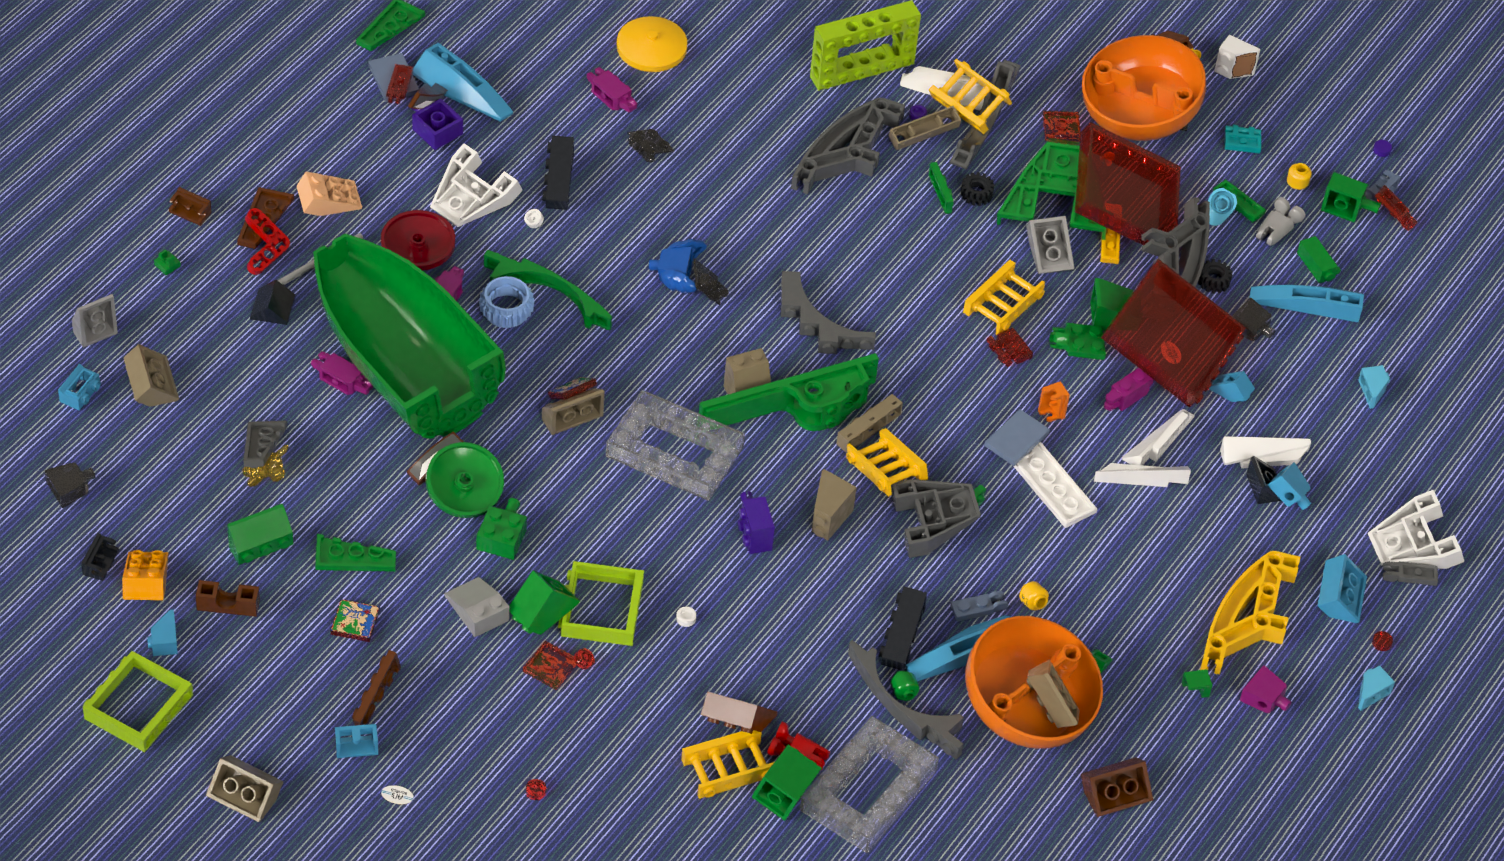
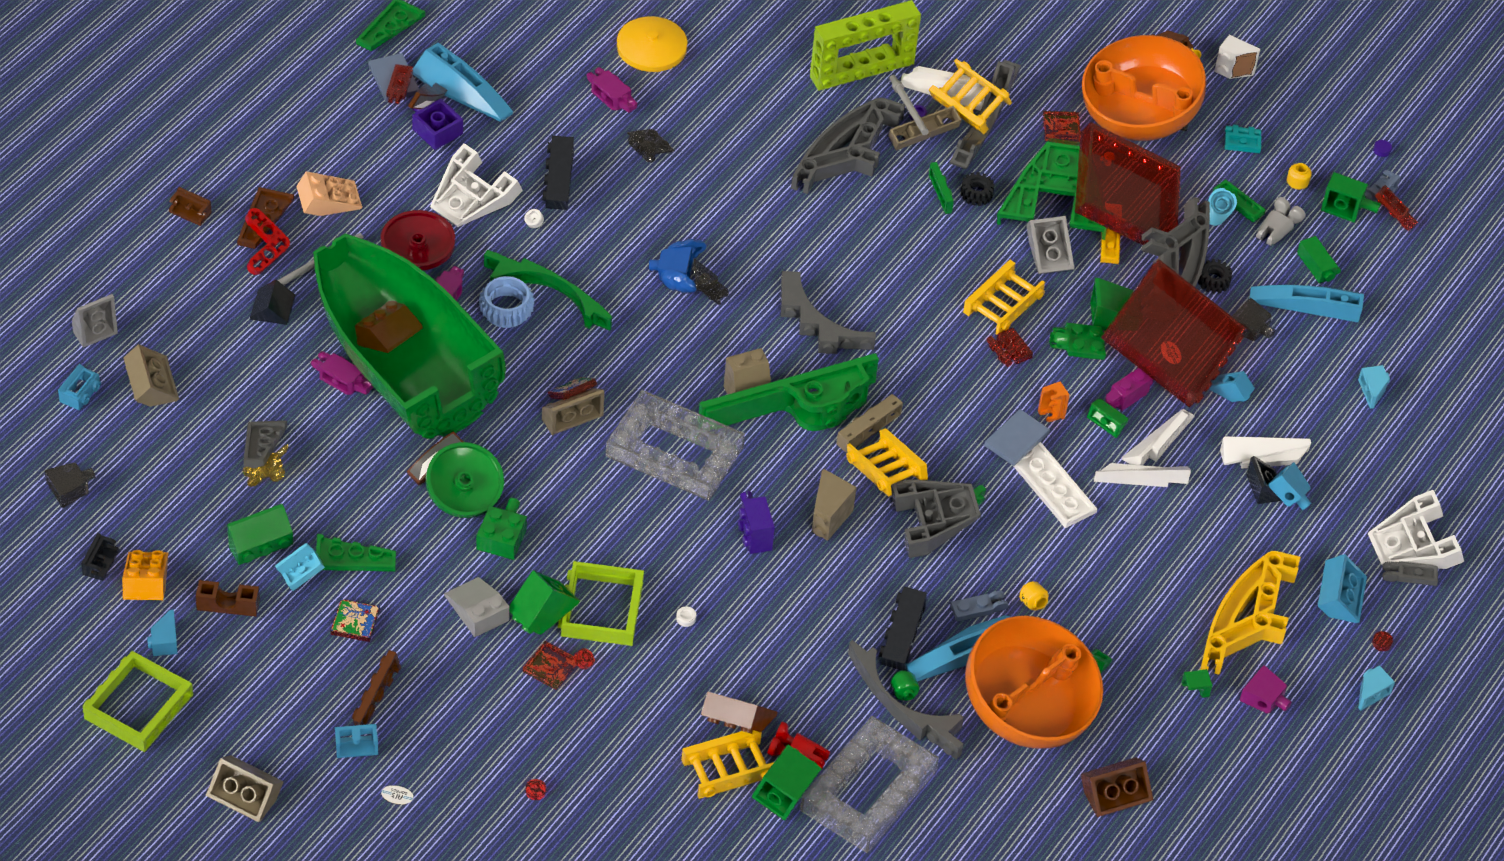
(167, 262): green tile -> none
(300, 566): none -> medium azure bracket
(387, 327): none -> reddish brown slope
(898, 87): none -> light grey bar
(1053, 695): dark tan slope -> none
(1107, 417): none -> green slope

